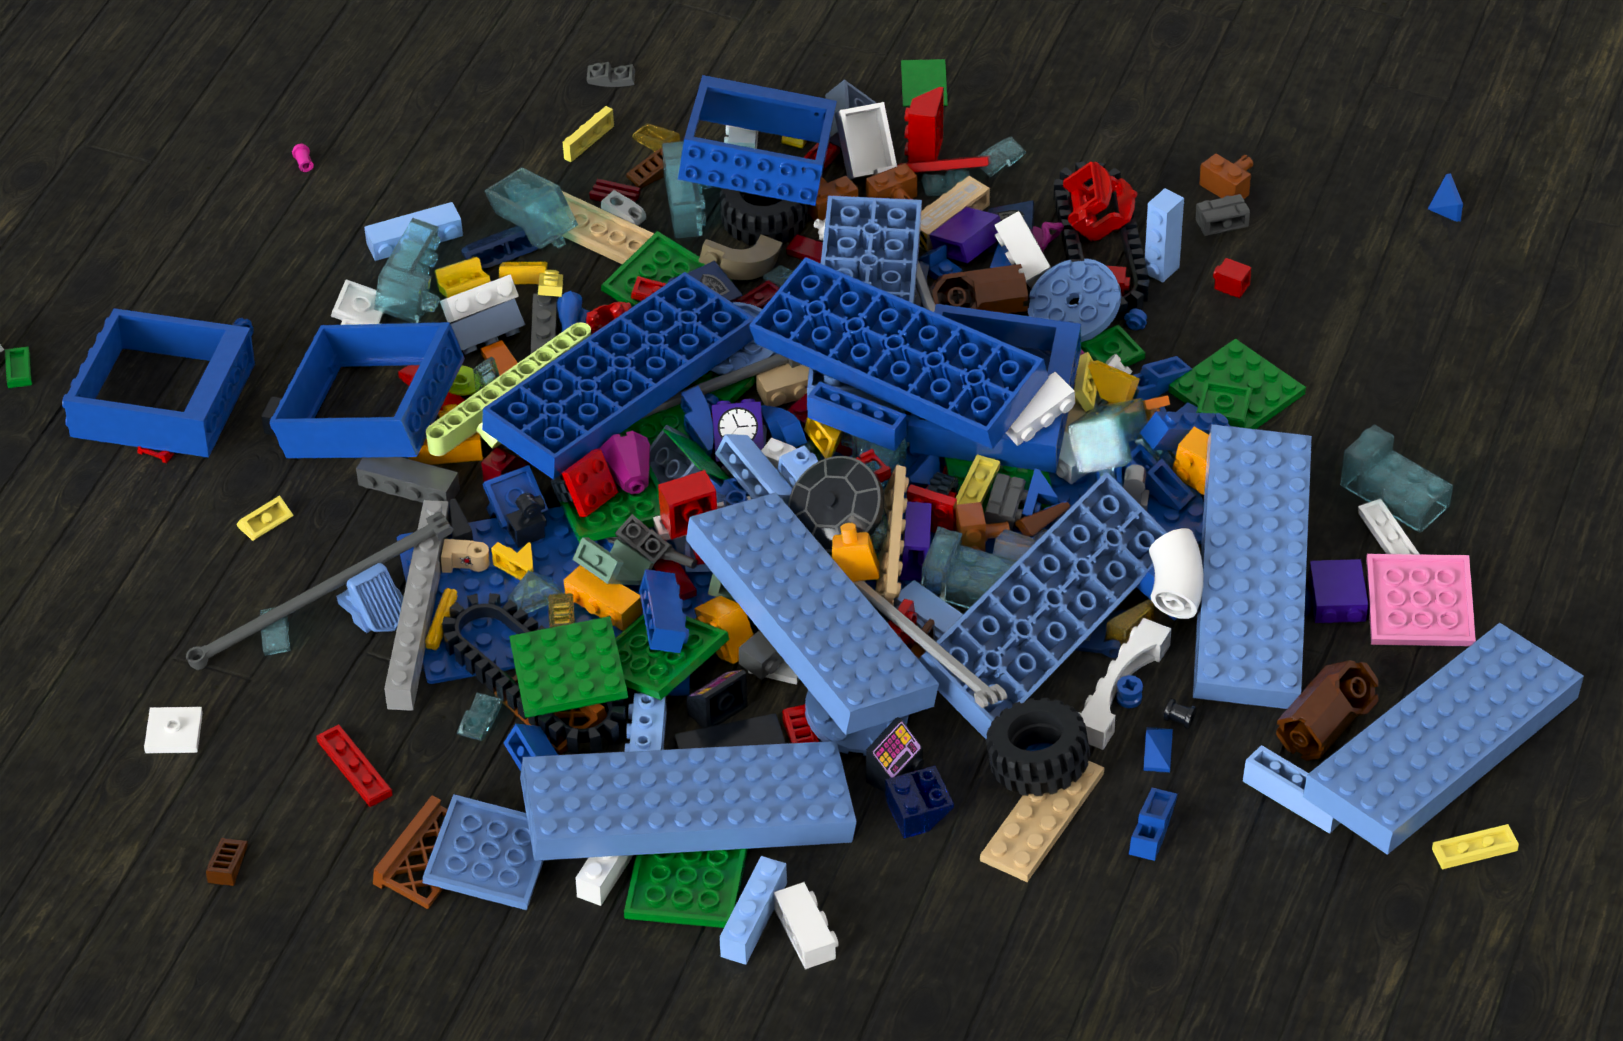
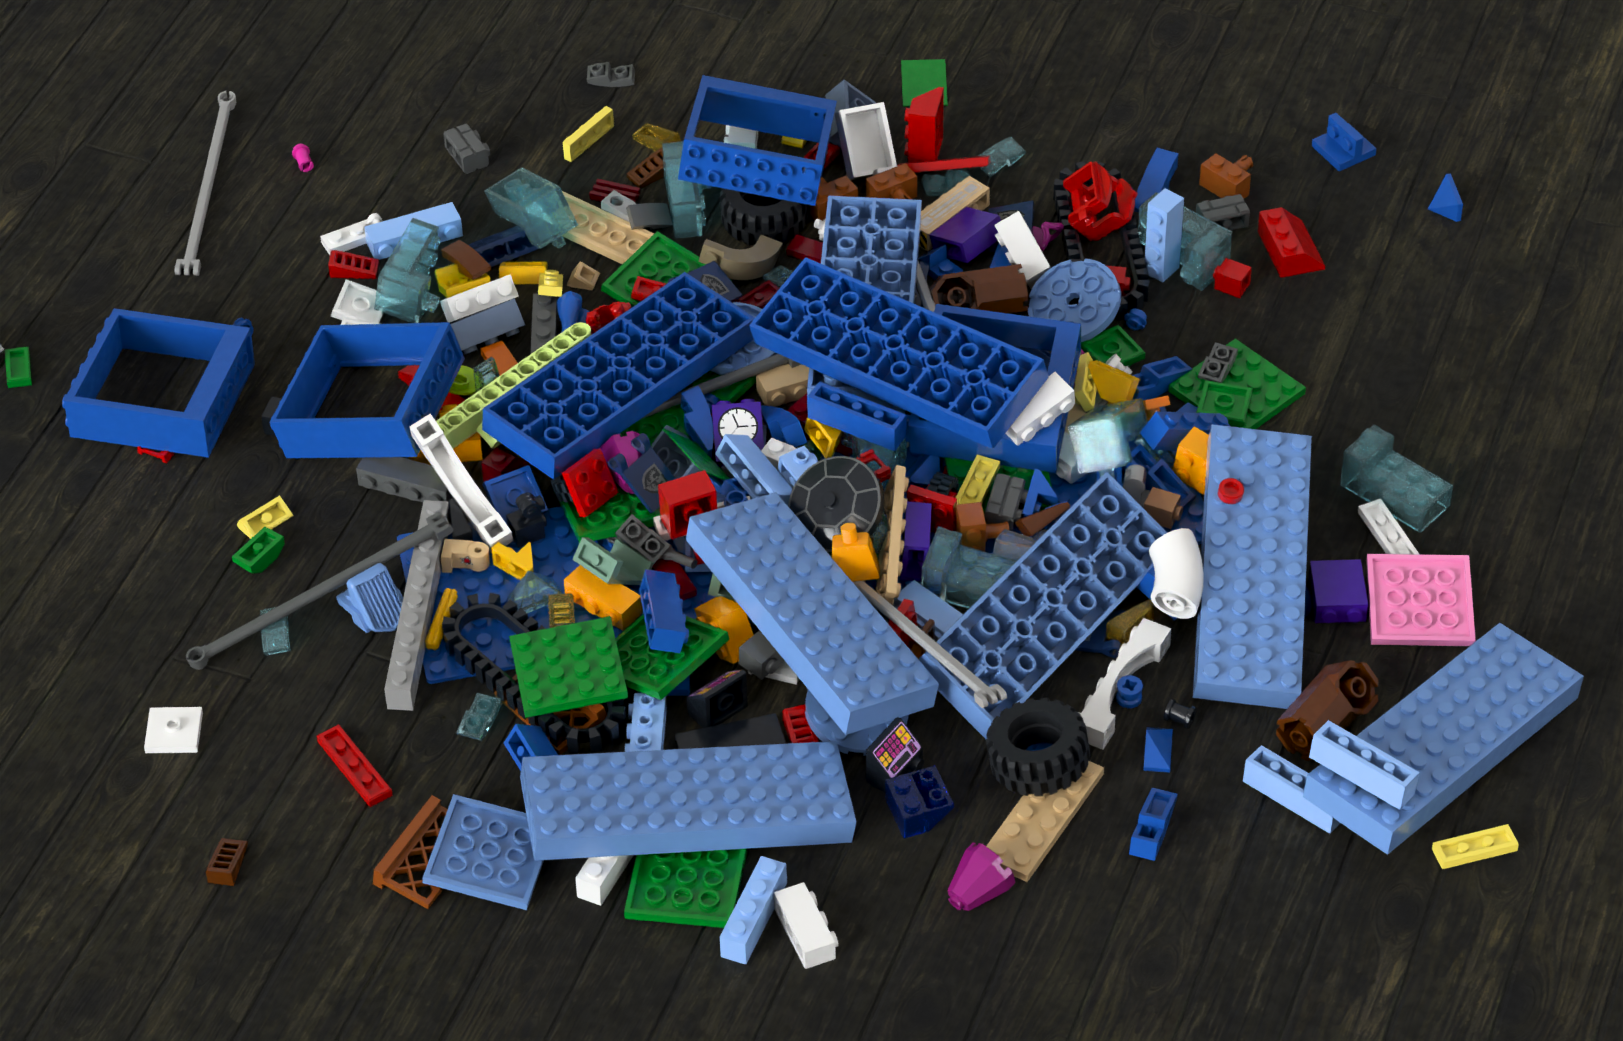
(190, 261): none -> light grey hinge
(259, 551): none -> green slope
(345, 265): none -> red slope
(349, 236): none -> white plate
(459, 483): none -> white arch
(467, 148): none -> dark grey brick
(468, 260): none -> reddish brown slope
(583, 277): none -> tan slope
(643, 474): none -> dark blue flag
(649, 215): none -> dark grey slope
(978, 878): none -> magenta cone
(1157, 175): none -> blue slope
(1163, 507): none -> medium nougat brick
(1202, 245): none -> clear light blue hinge
(1218, 363): none -> dark grey slope
(1230, 491): none -> red tile
(1288, 243): none -> red slope
(1342, 144): none -> blue bracket
(1364, 764): none -> light blue brick

